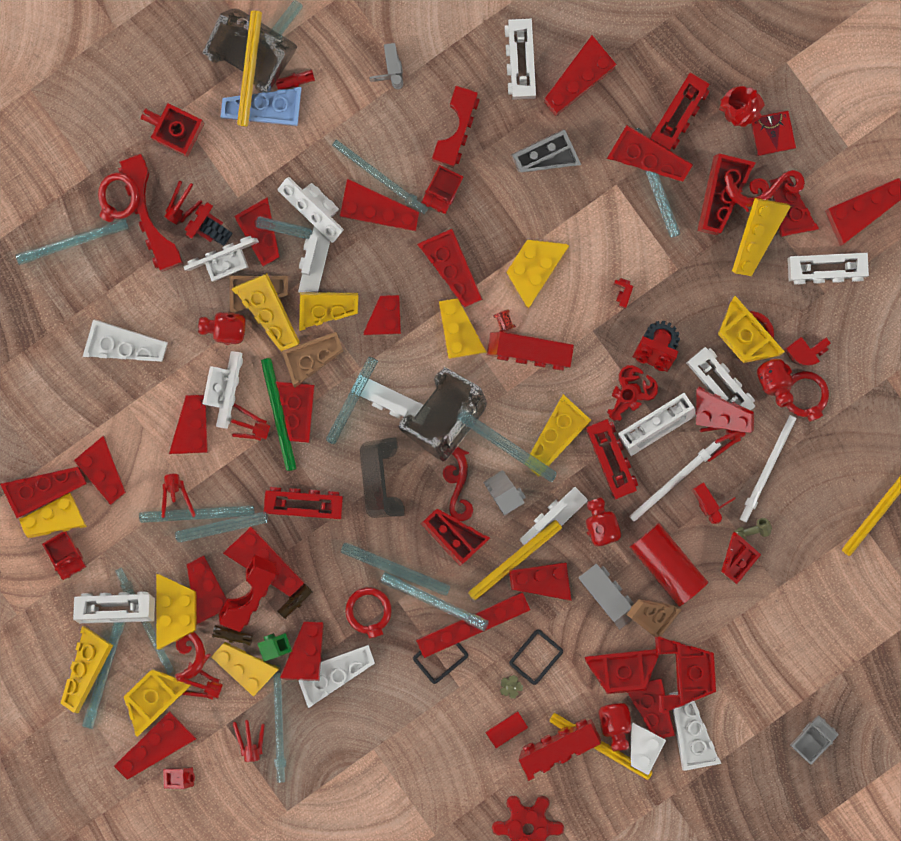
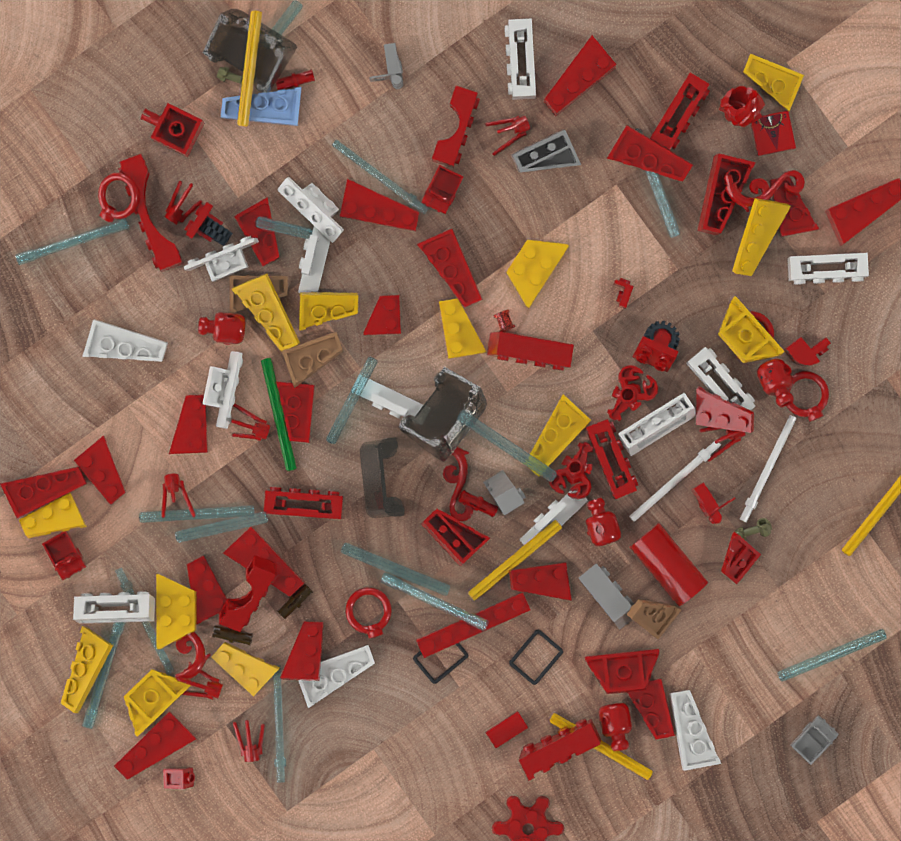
(223, 74): none -> olive bar
(274, 646): green brick -> none
(478, 503): none -> red pin
(510, 686): olive plant -> none
(519, 125): none -> red plant
(575, 473): none -> red animal
(644, 748): white wing -> none
(694, 673): red wing -> none
(774, 79): none -> yellow wing
(832, 655): none -> clear light blue axle

